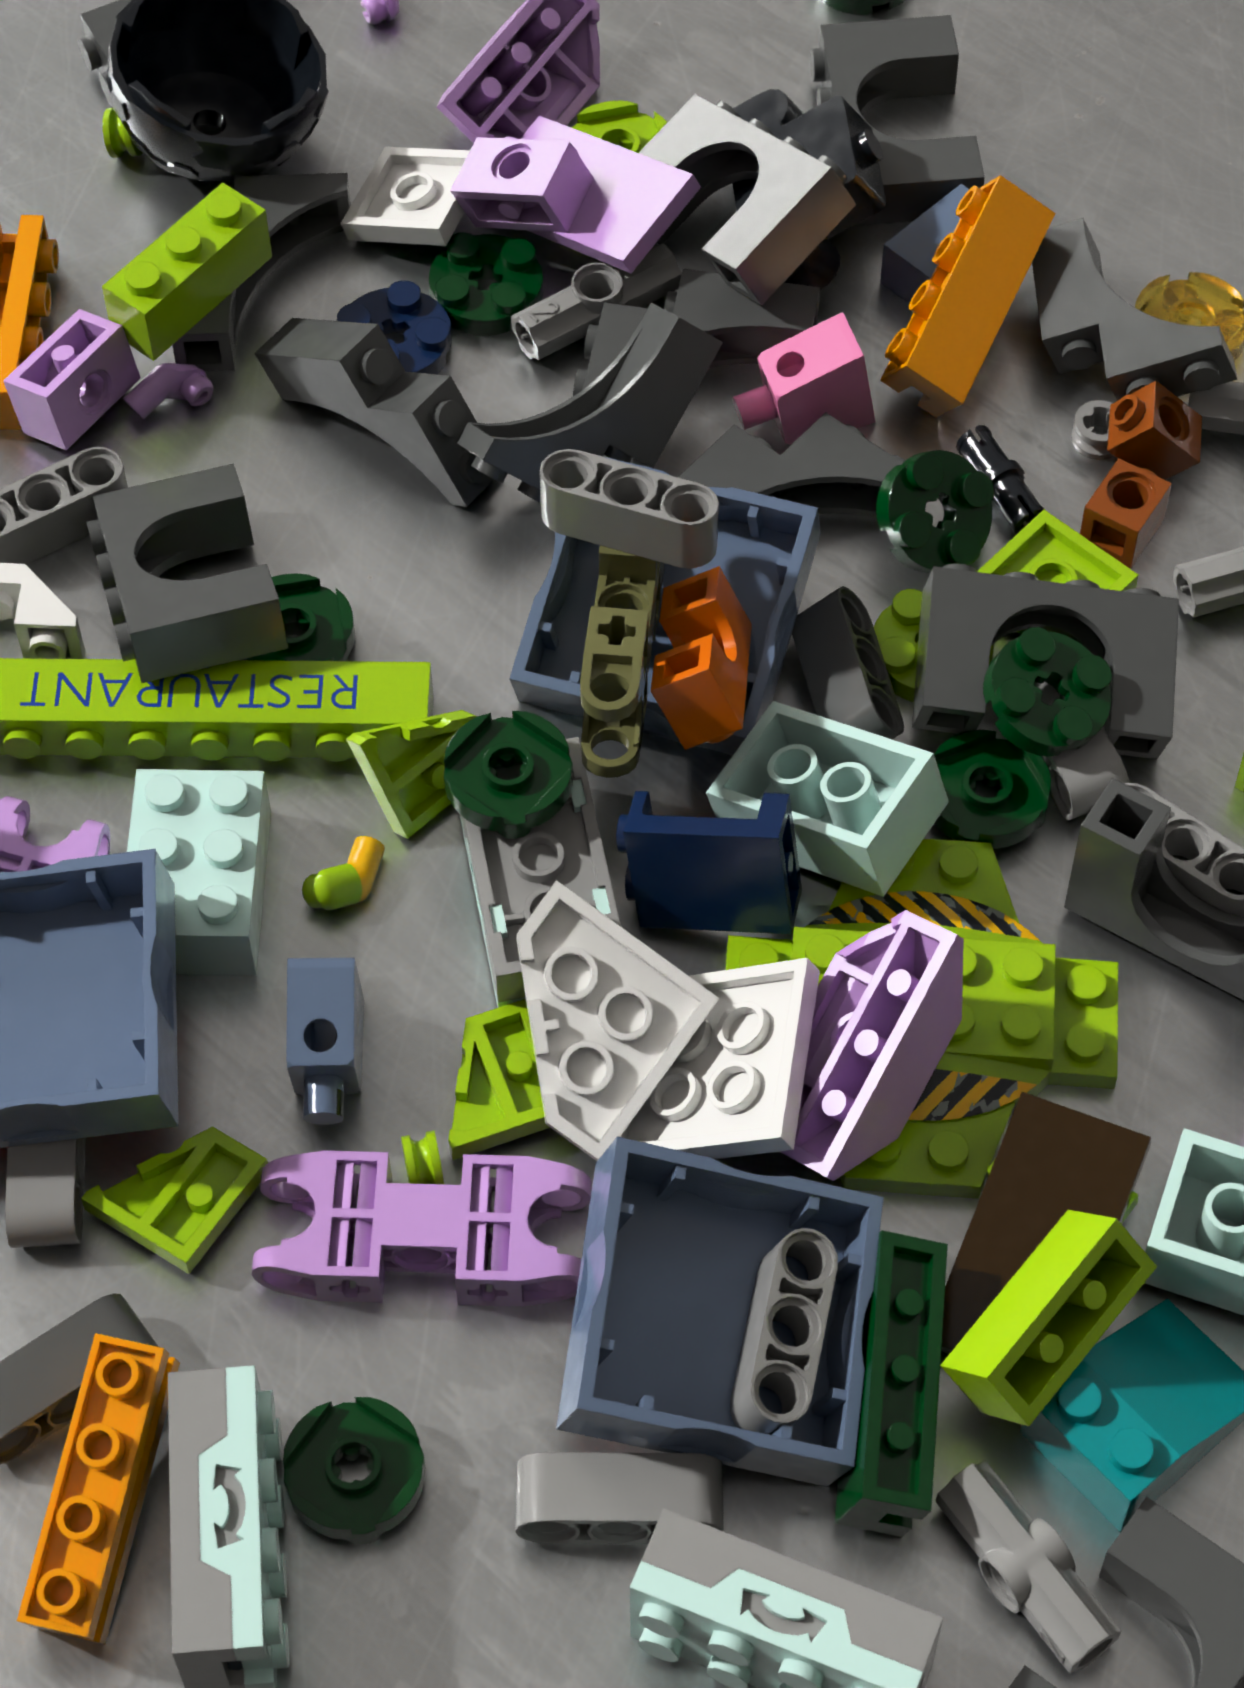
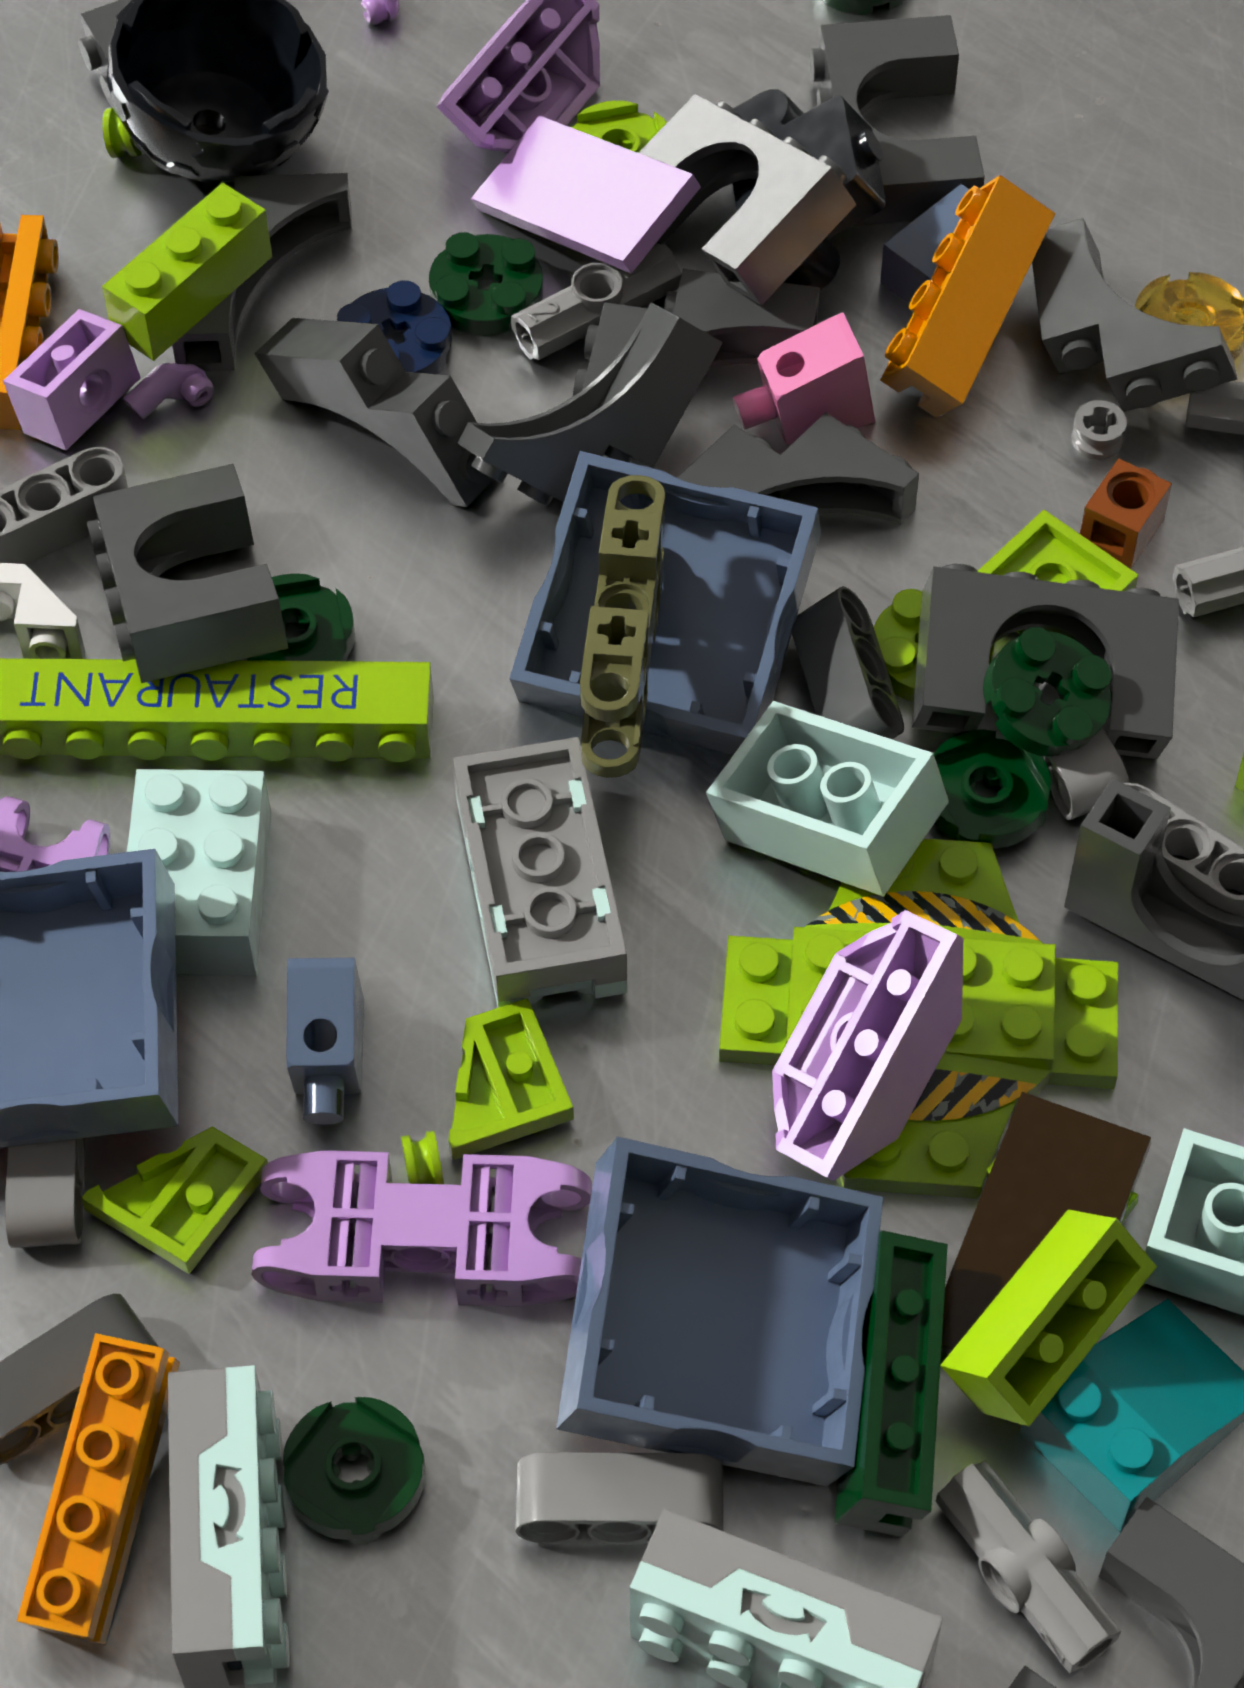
(347, 882): lime arm -> none
(408, 198): white plate -> none
(408, 767): lime wing -> none
(512, 804): dark green plate -> none
(522, 184): lavender brick -> none
(600, 1017): white plate -> none
(629, 508): light grey beam -> none
(706, 672): orange arch -> none
(712, 869): dark blue panel -> none
(742, 1069): white plate -> none
(805, 1310): light grey beam -> none
(965, 502): dark green plate -> none
(1007, 477): black pin -> none
(1155, 431): dark orange brick -> none

